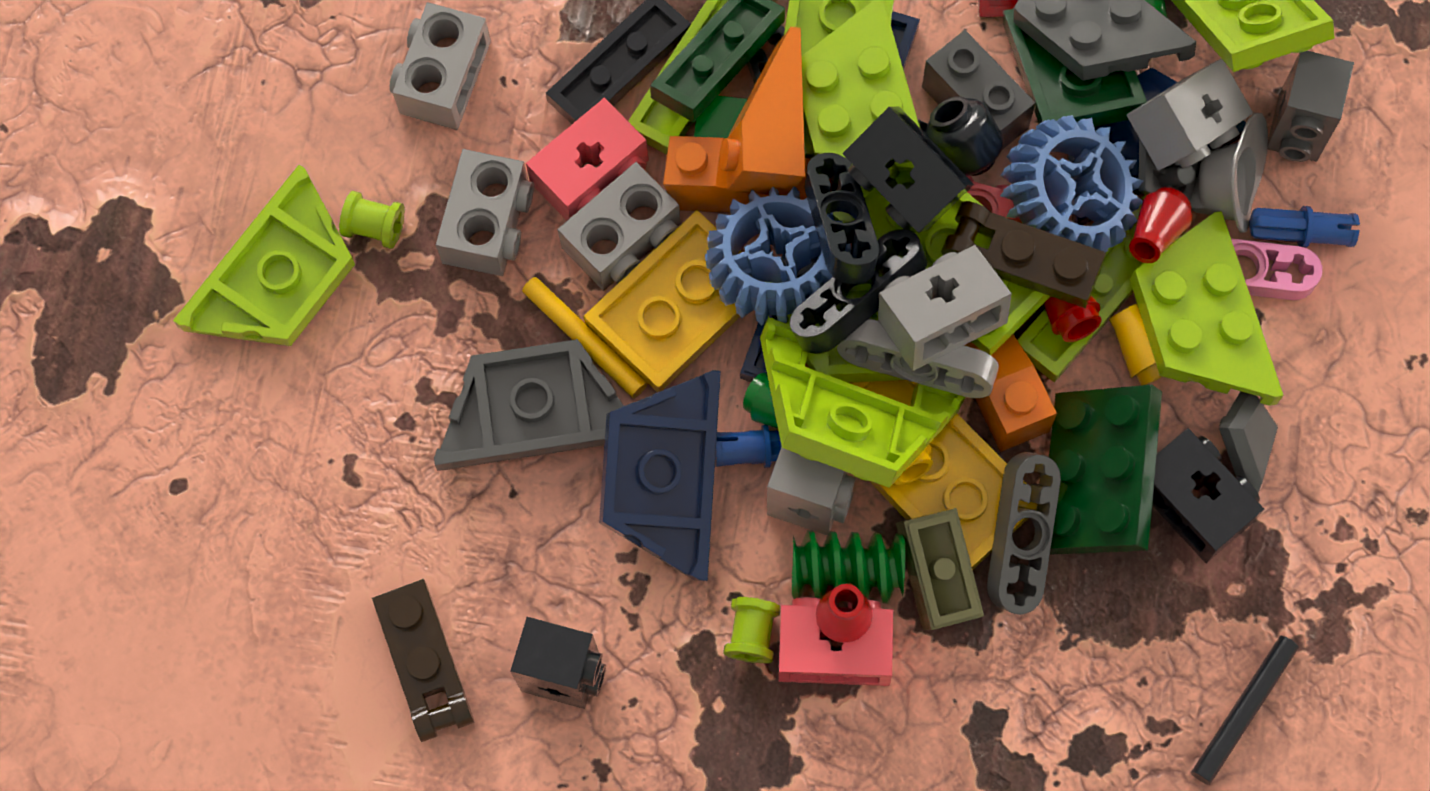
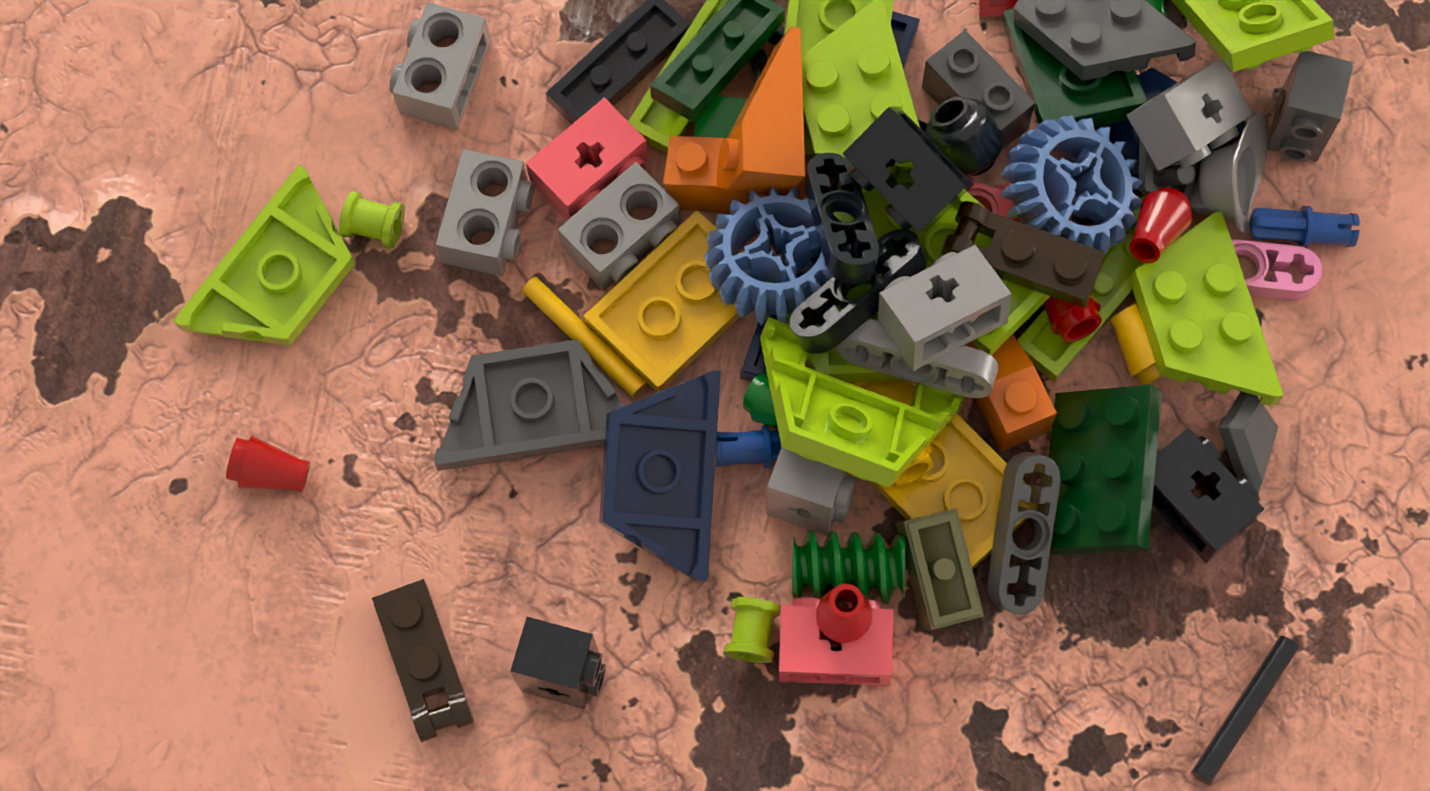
(264, 466): none -> red cone

